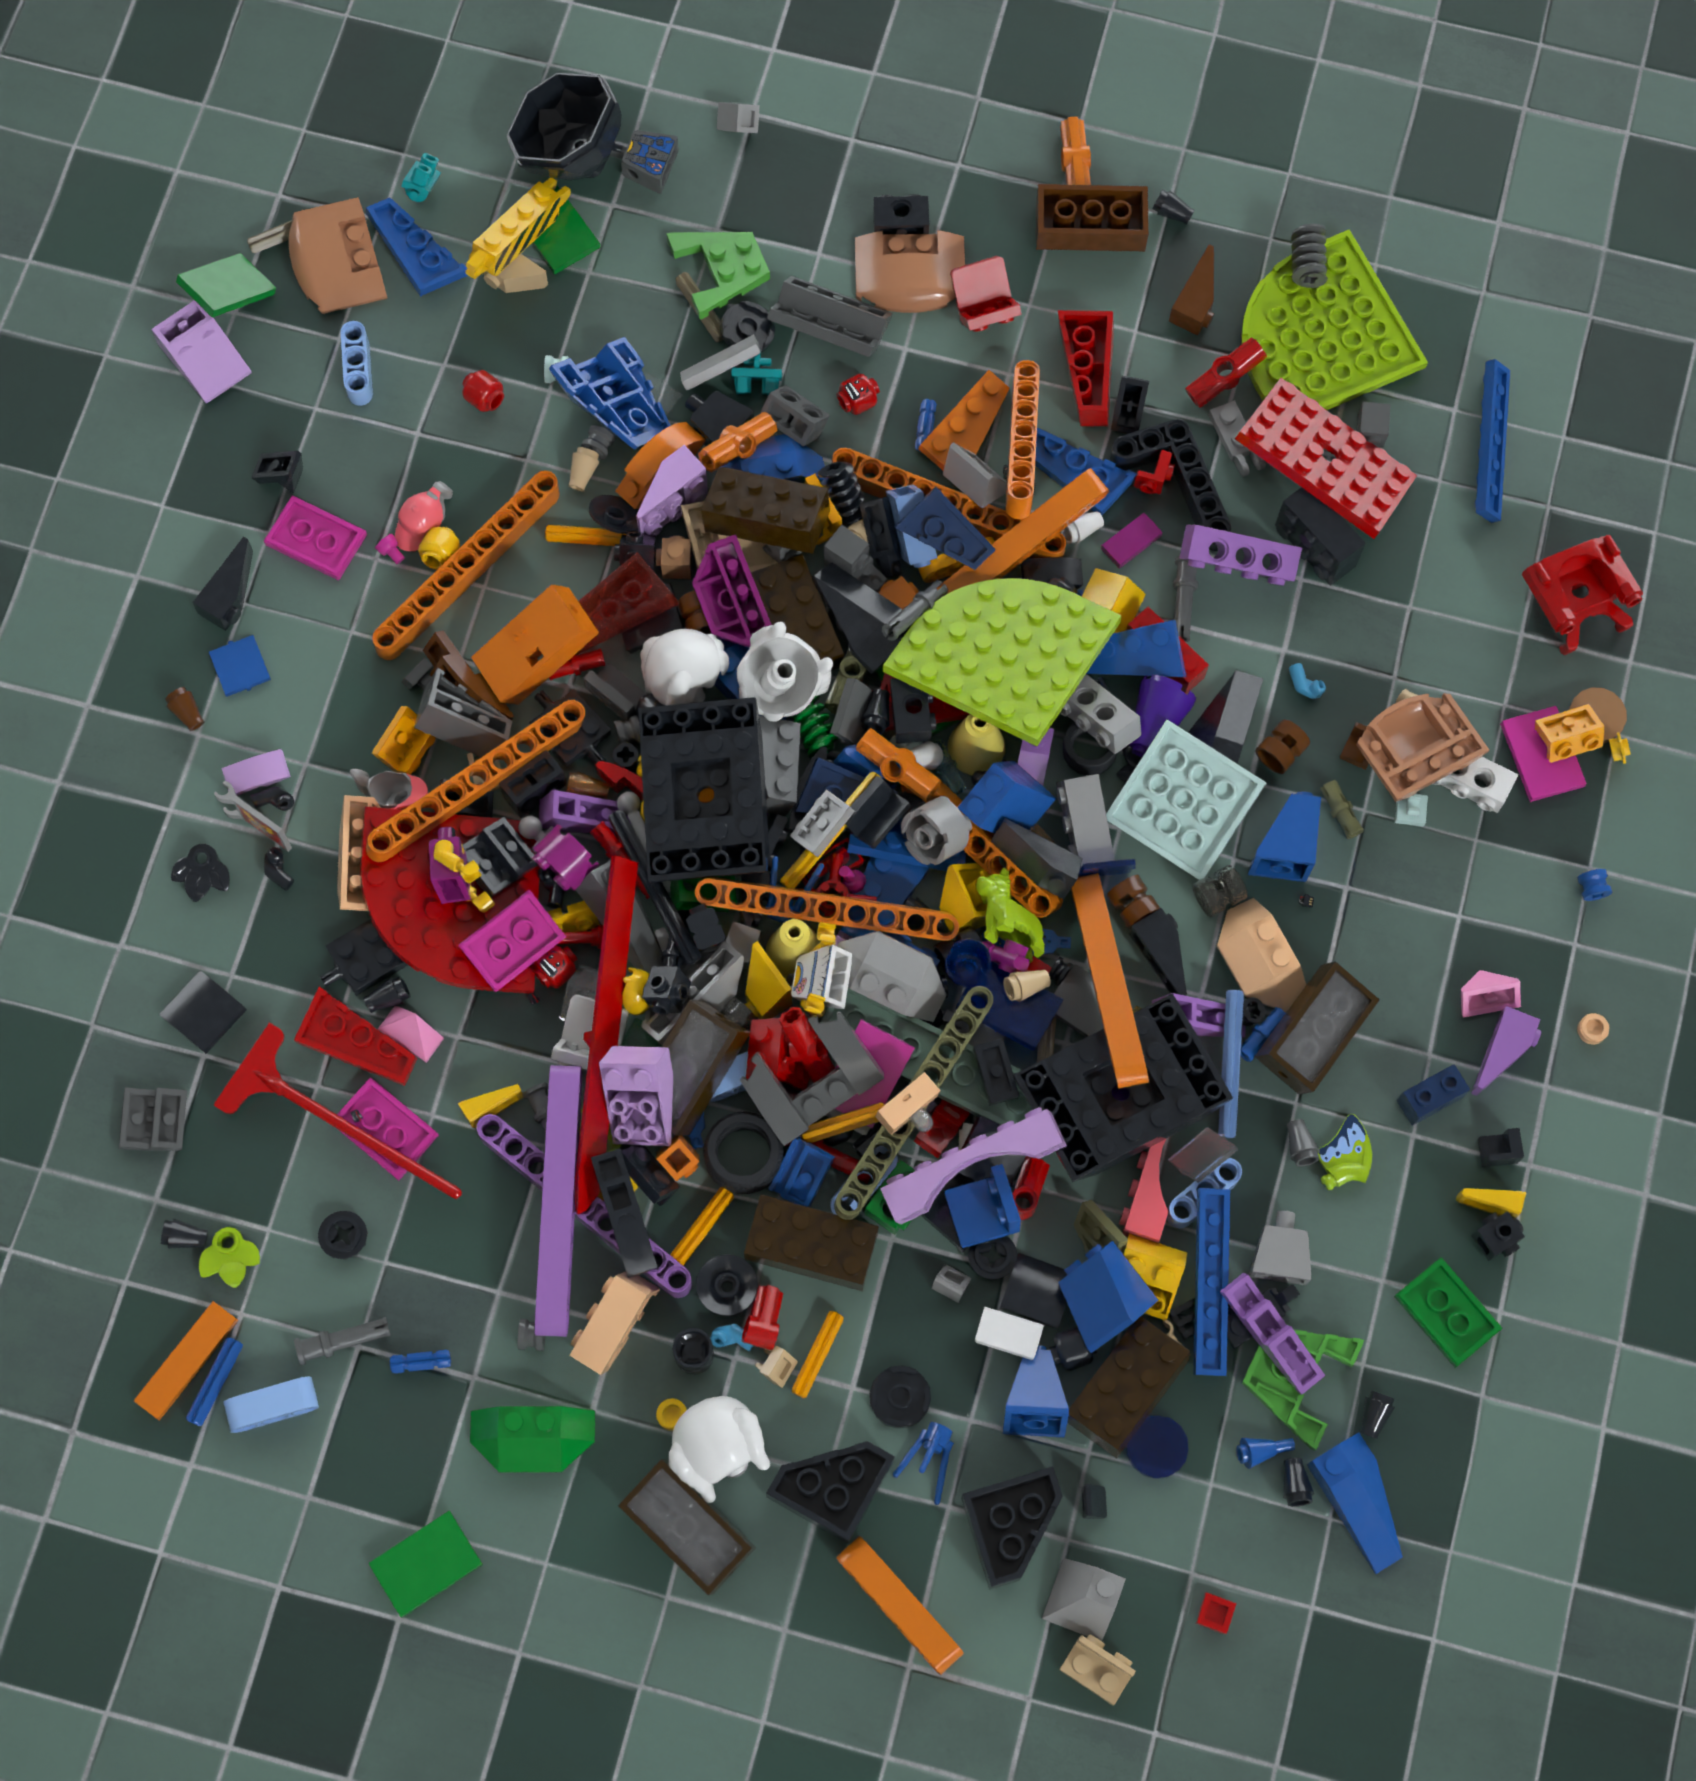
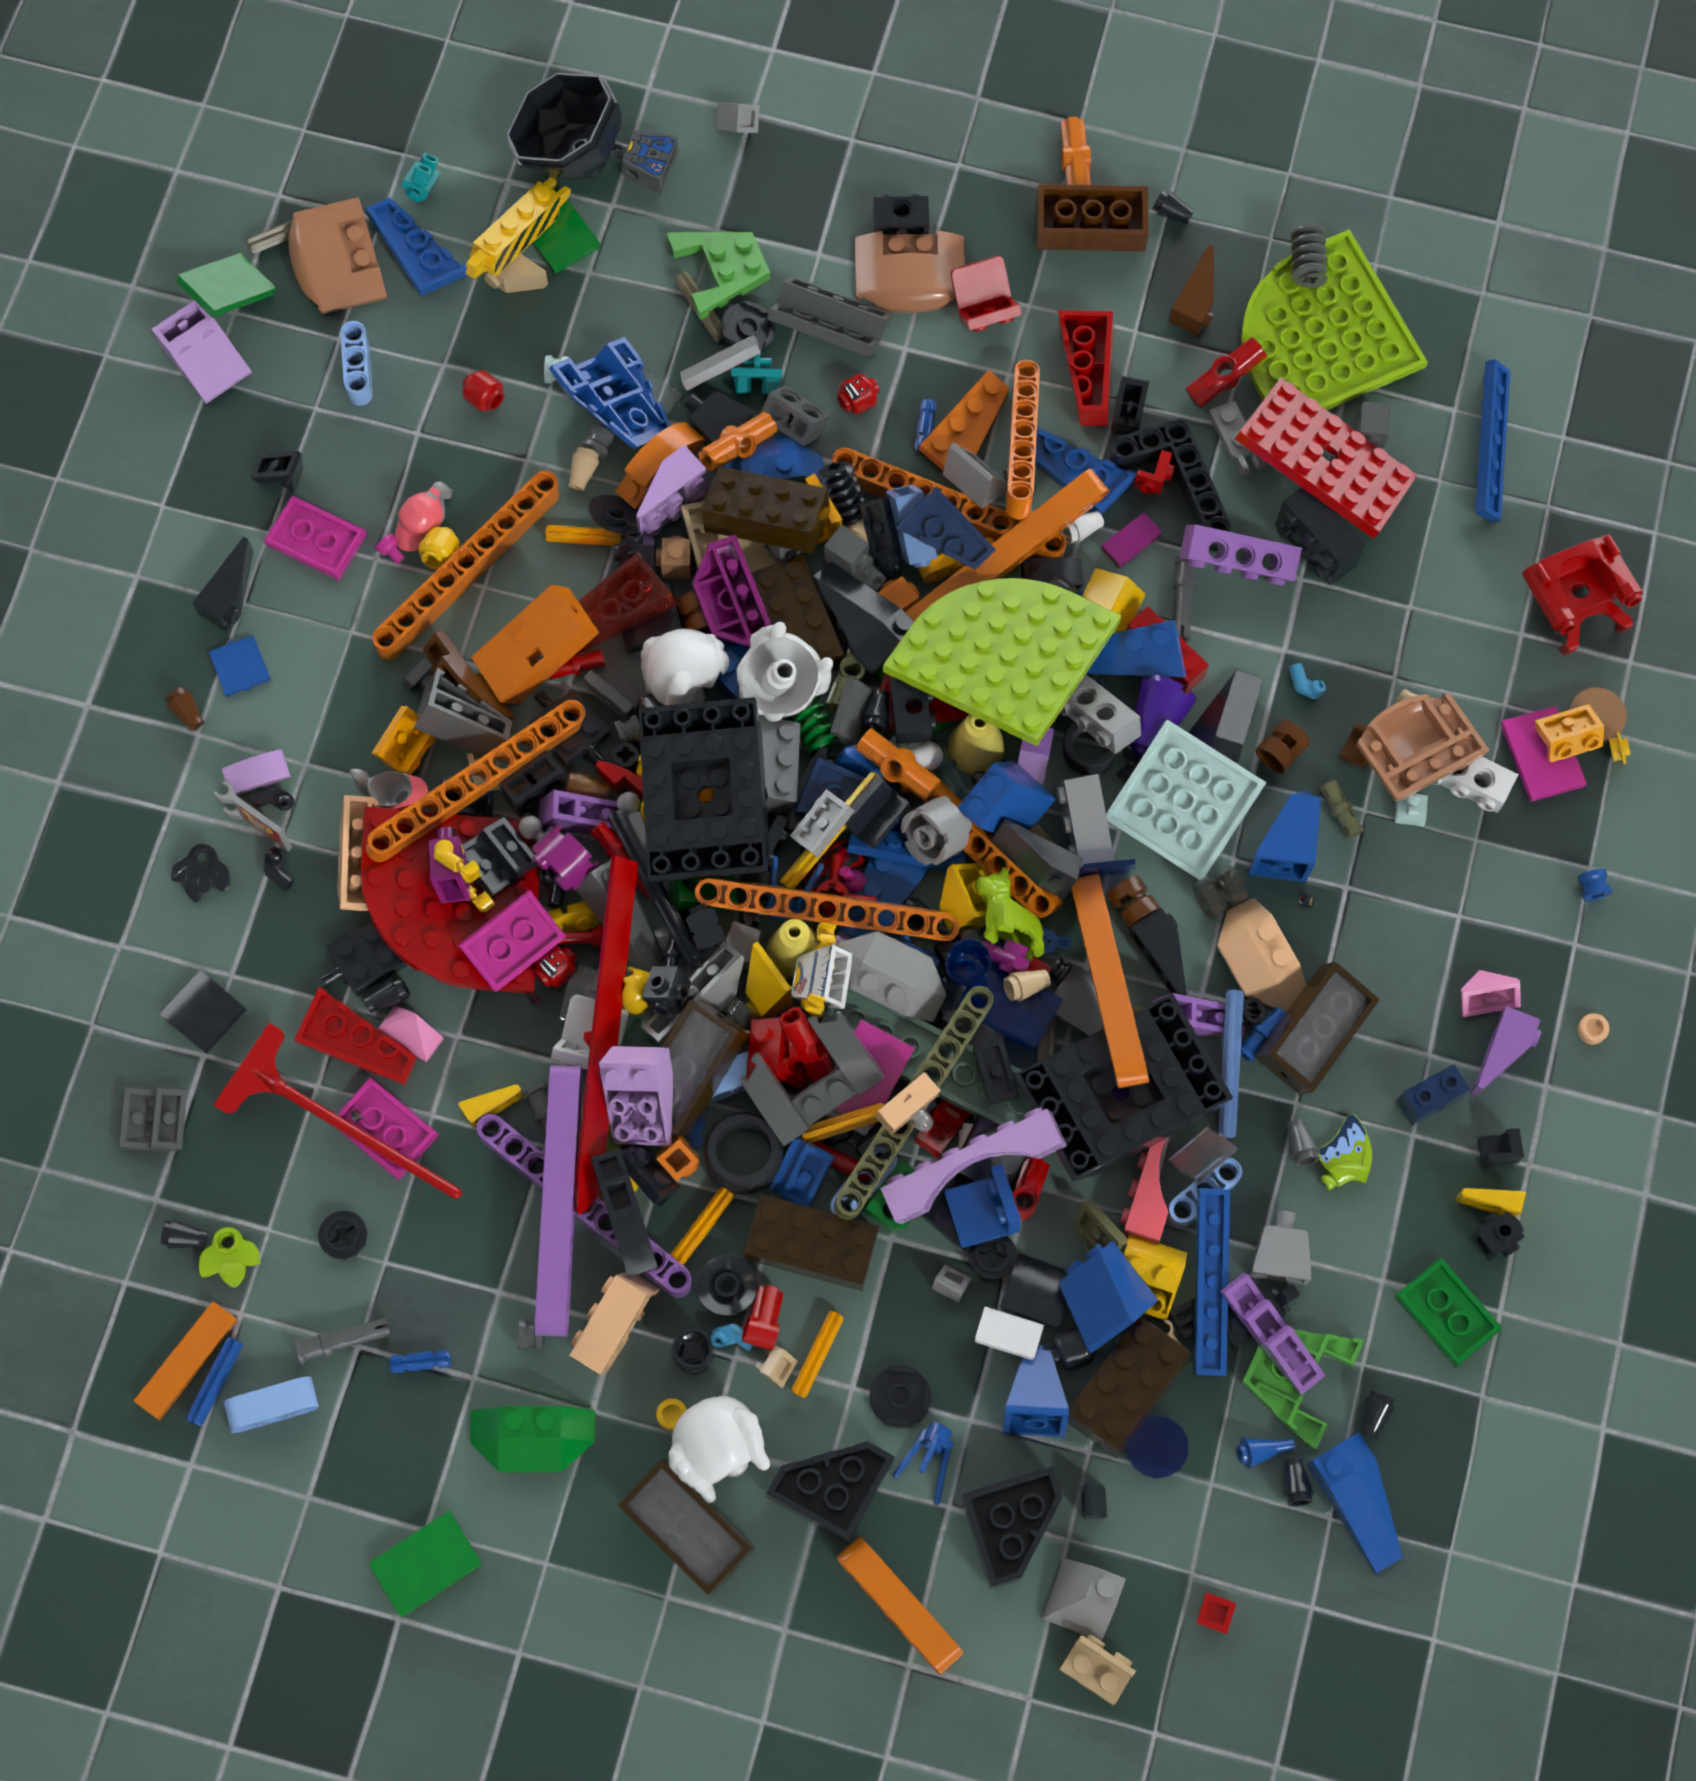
(914, 610): dark grey pin -> none

